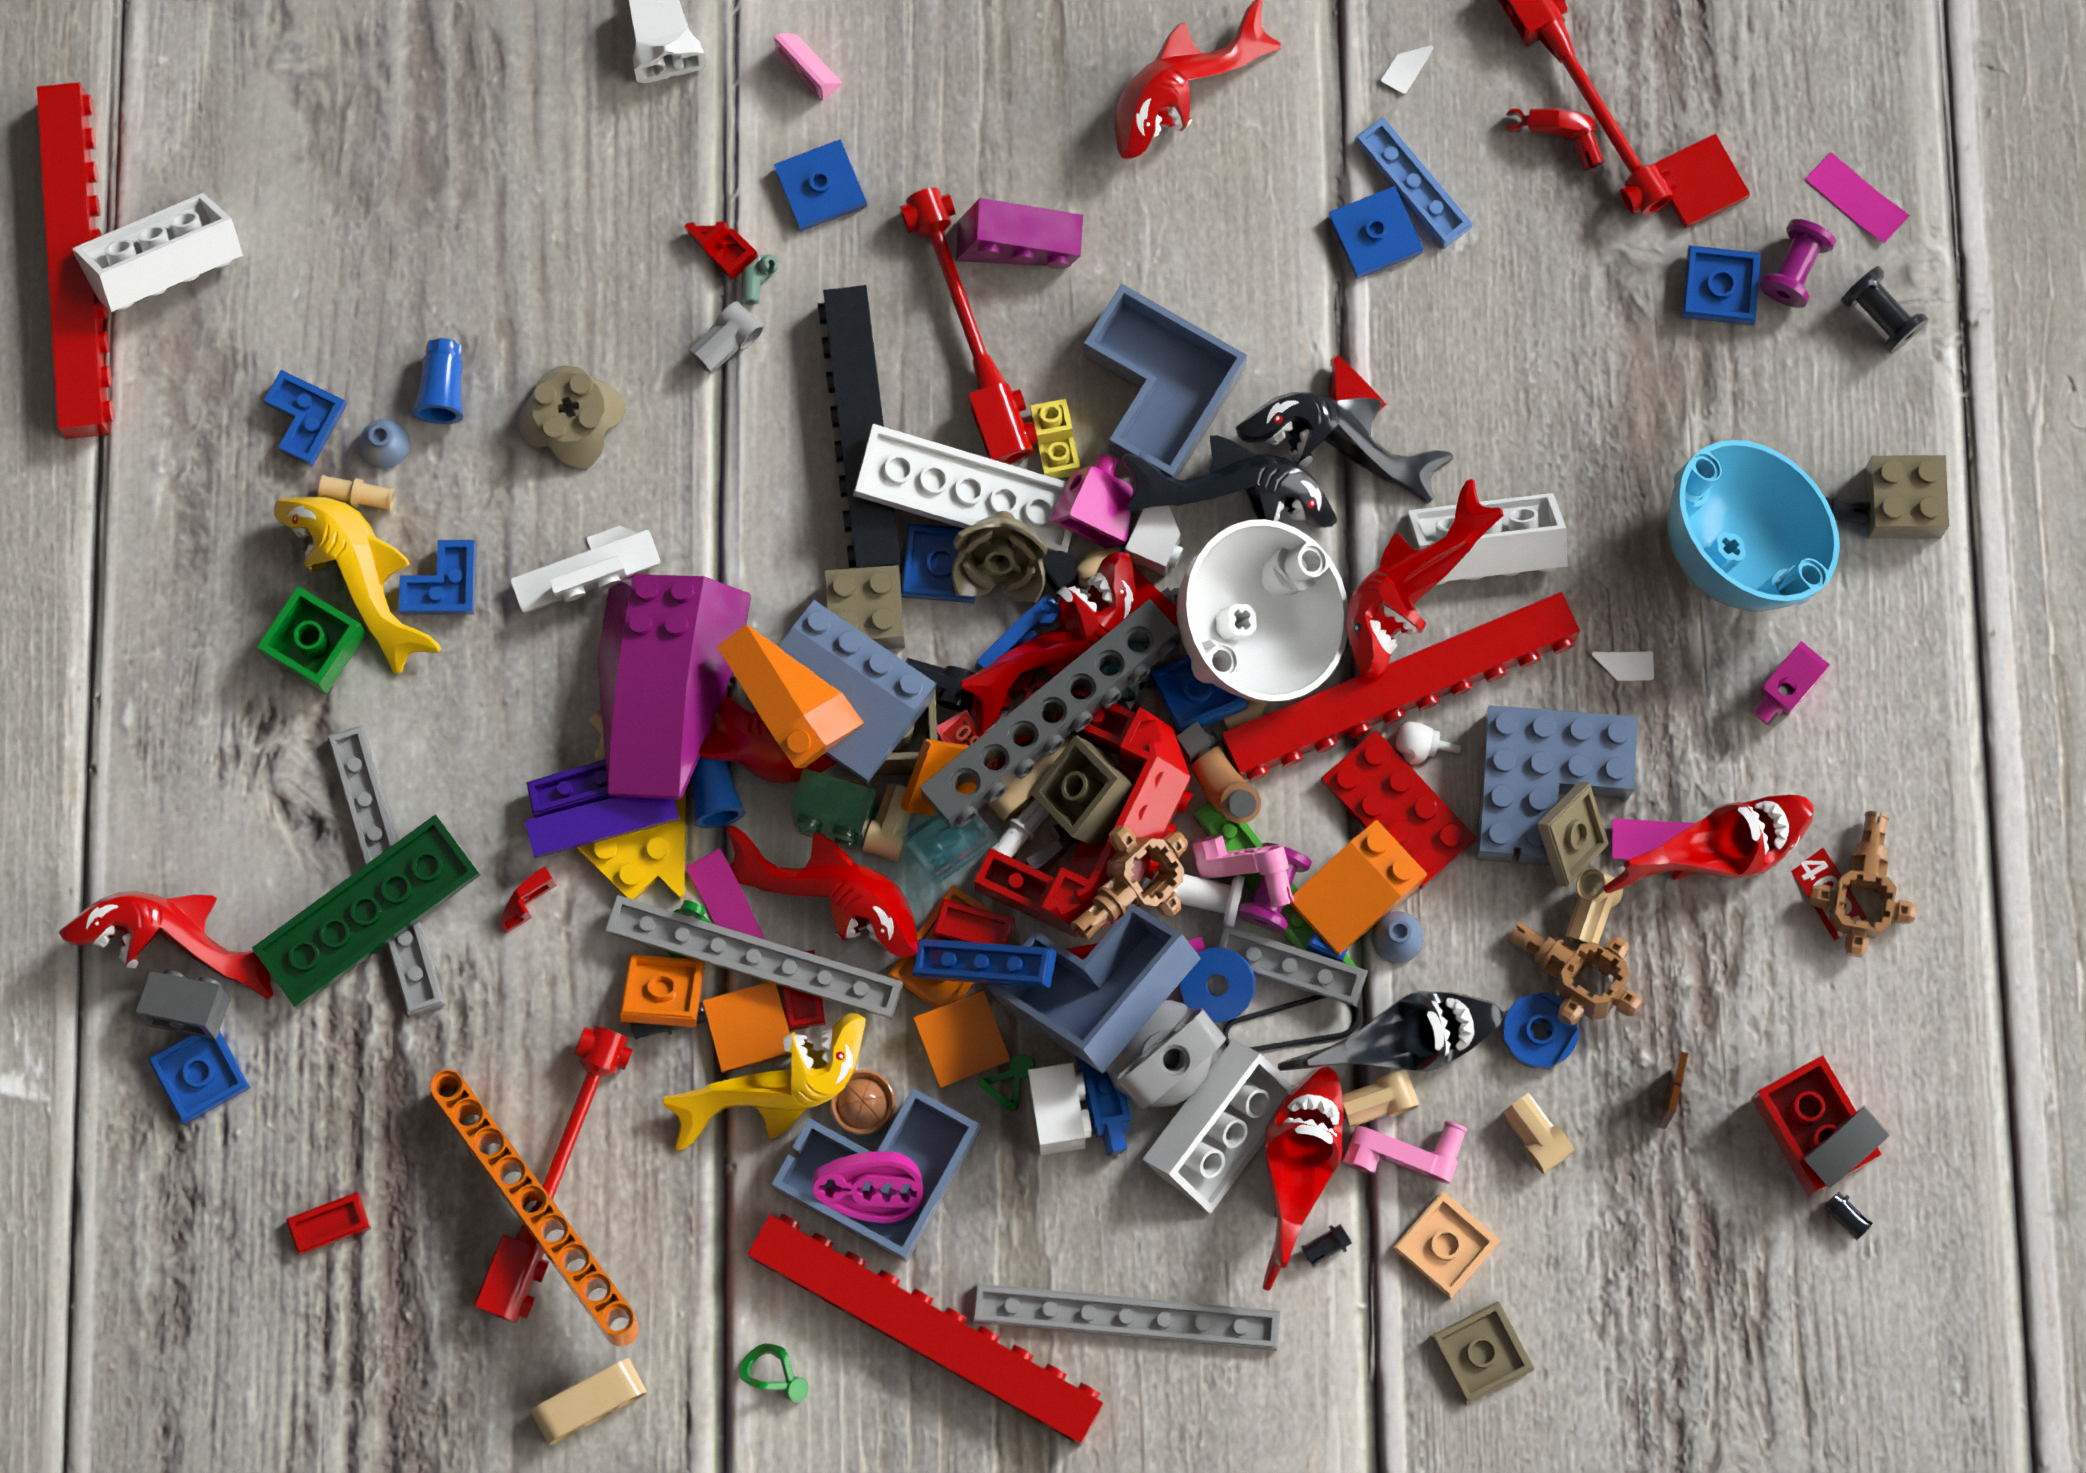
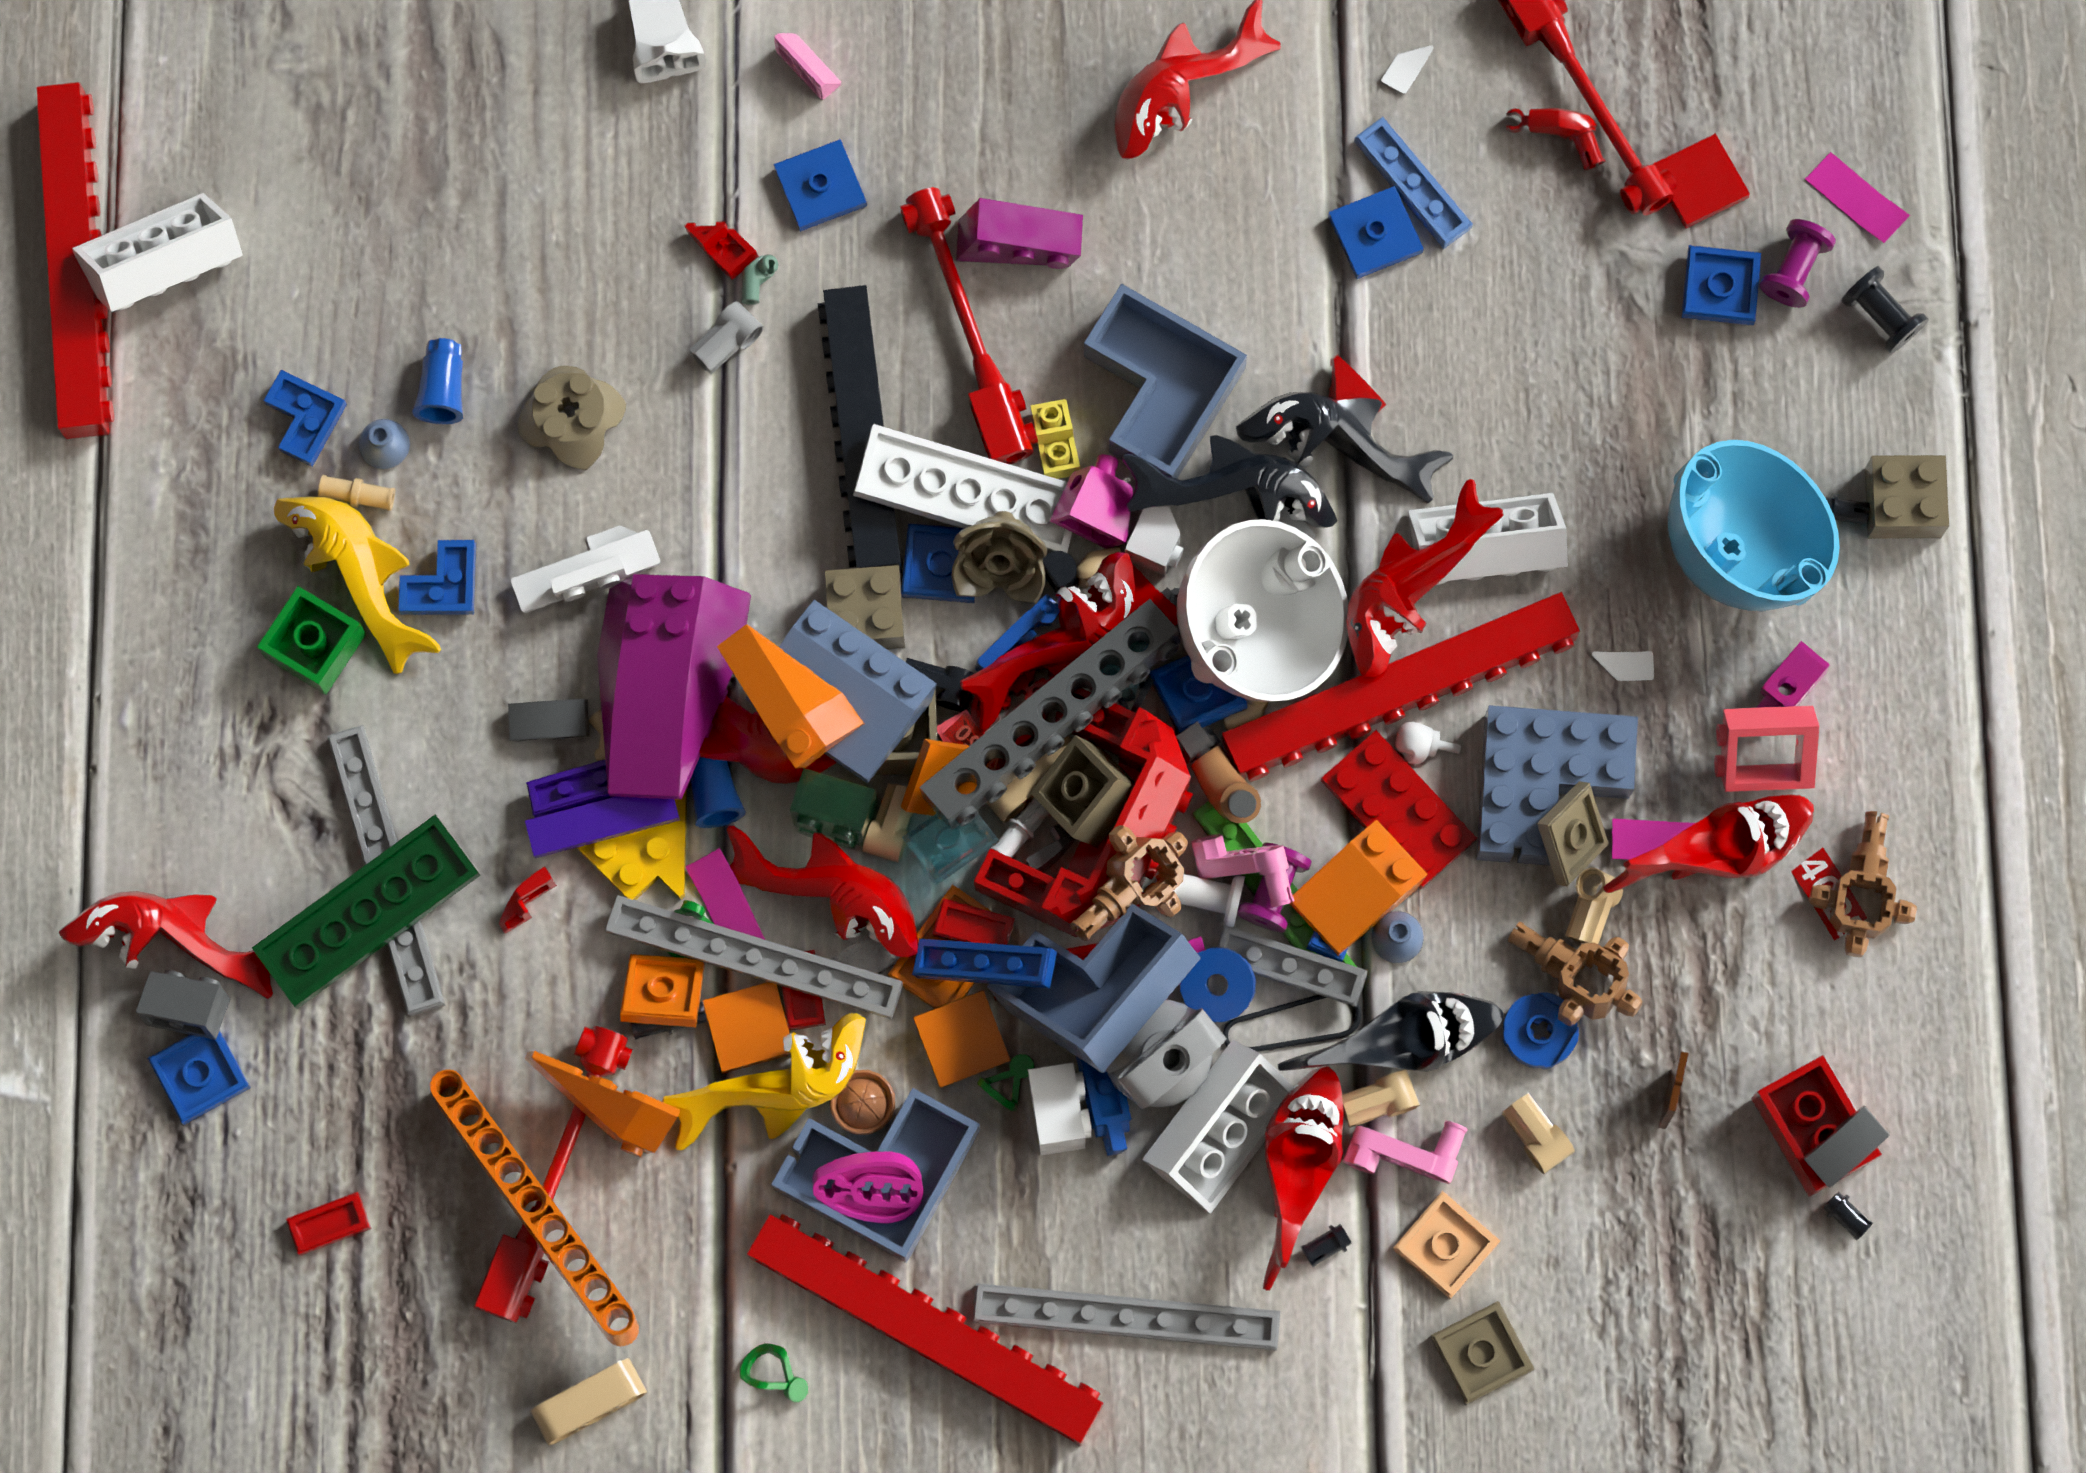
(548, 719): none -> dark grey slope
(626, 1116): none -> orange wedge
(1768, 722): none -> coral window

